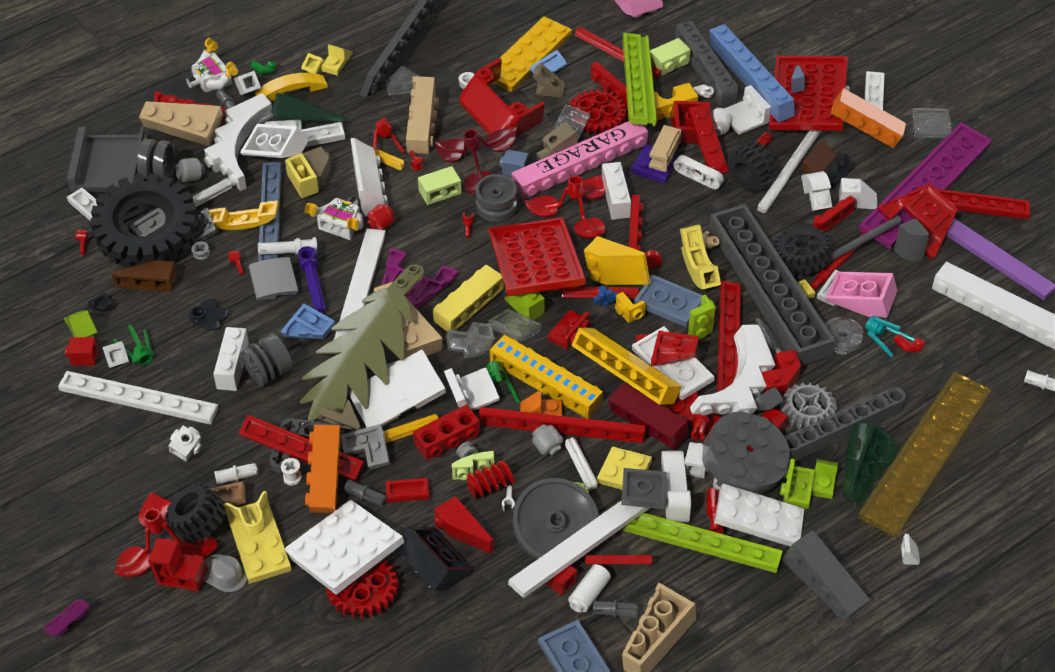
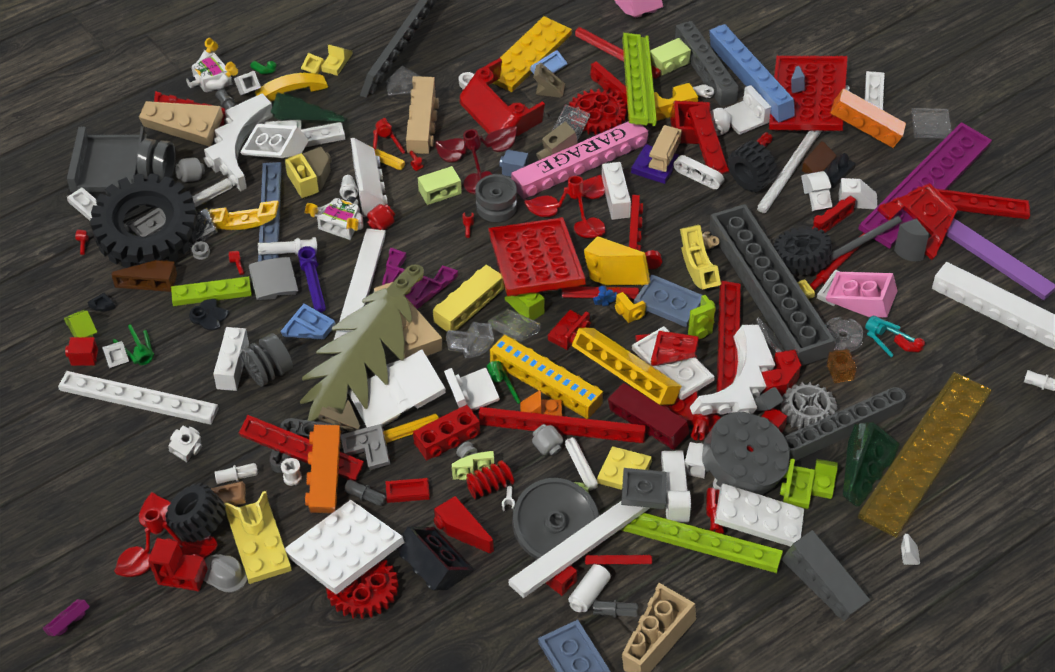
(211, 290): none -> lime plate
(348, 187): none -> white cone
(841, 365): none -> clear orange brick

